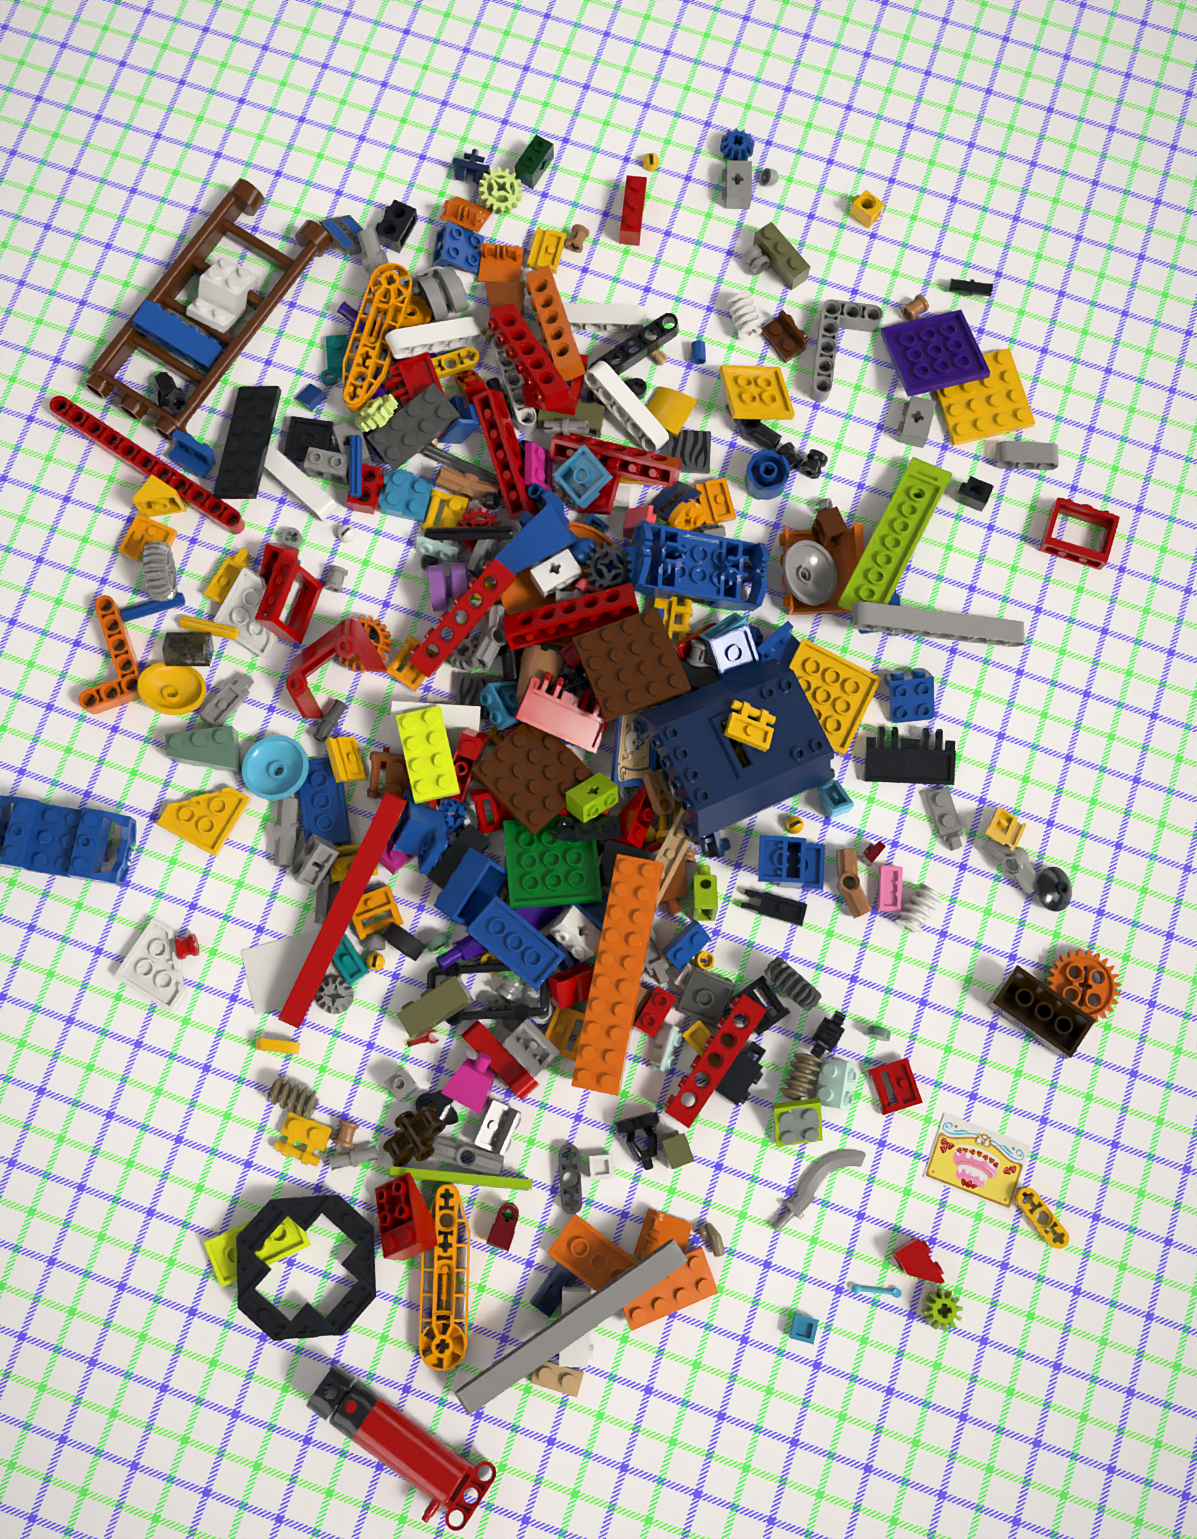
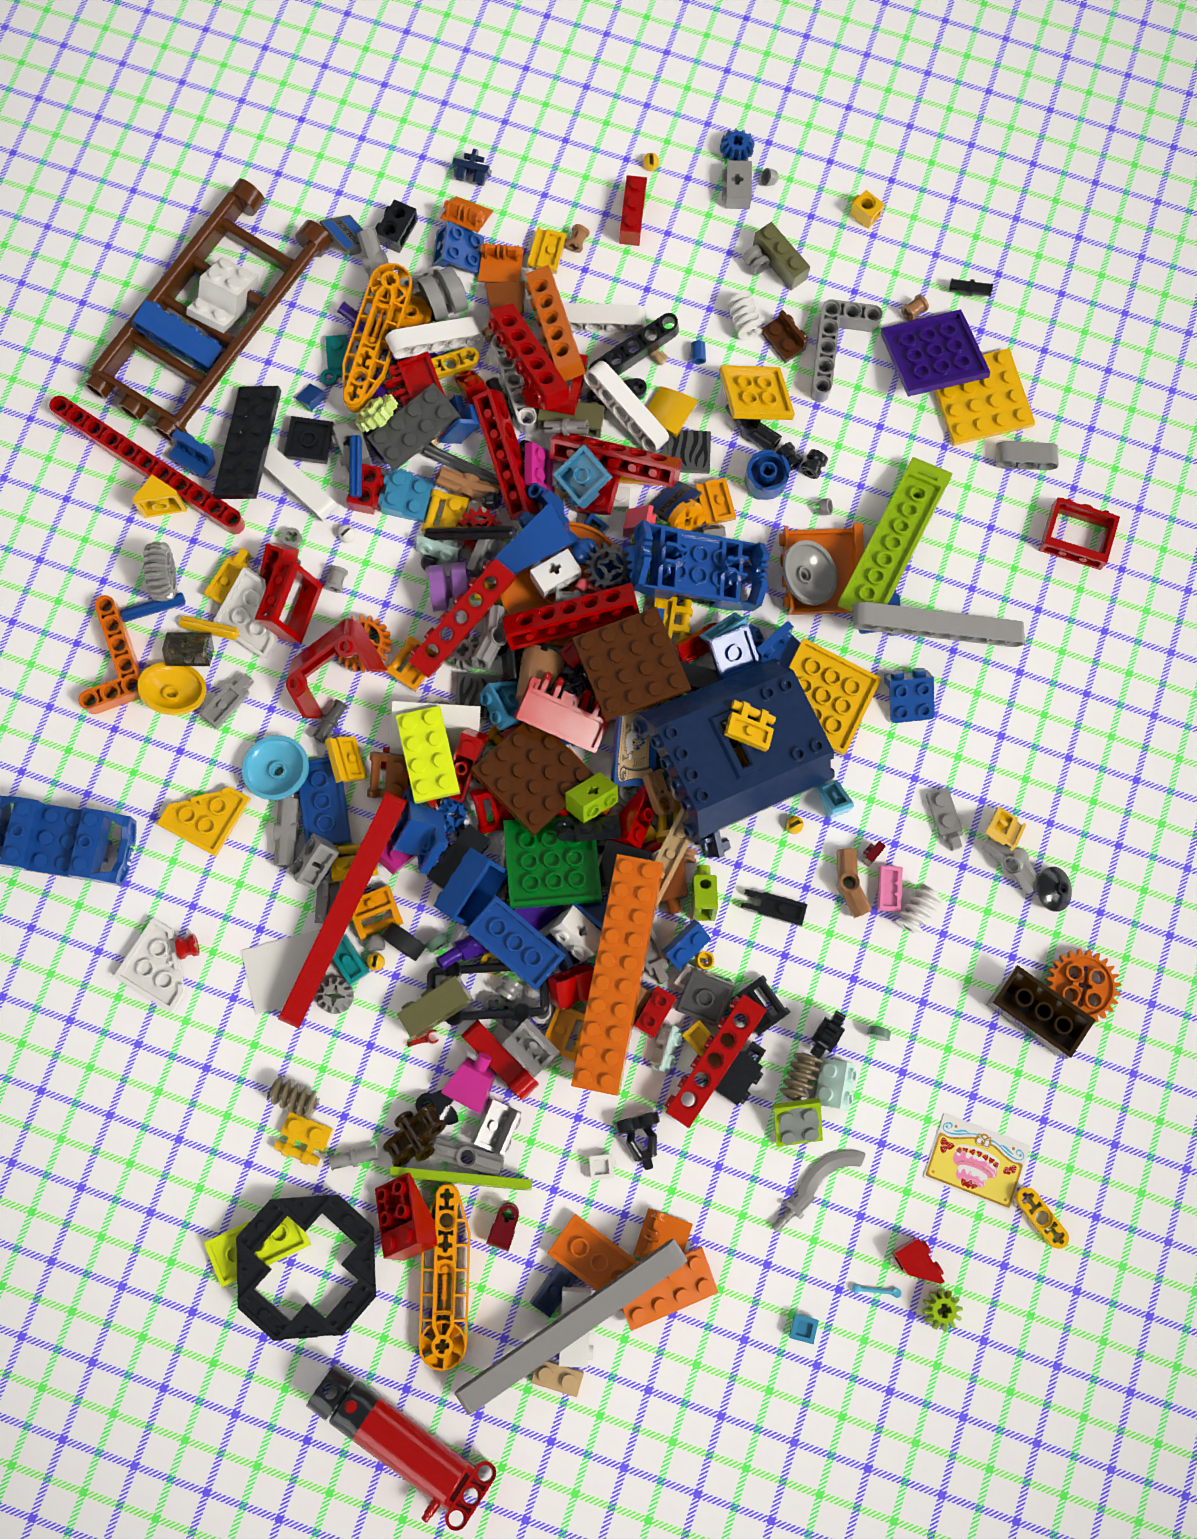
(142, 533): light orange plate -> none
(169, 394): black piece -> none
(206, 747): sand green wedge -> none
(277, 1046): yellow beam -> none
(327, 465): light grey bracket -> none
(346, 1133): medium nougat bush -> none
(401, 1084): light grey brick -> none
(496, 182): yellowish green gear -> none
(534, 161): dark green brick -> none
(577, 1196): dark grey beam -> none
(676, 1149): olive brick -> none
(700, 654): light grey piece -> none
(715, 1238): dark tan arm -> none
(791, 862): blue bracket -> none
(792, 984): dark grey gear -> none
(829, 527): reddish brown brick -> none
(902, 1084): red plate -> none
(910, 762): black hinge -> none
(916, 432): light grey brick -> none
(983, 490): black brick -> none

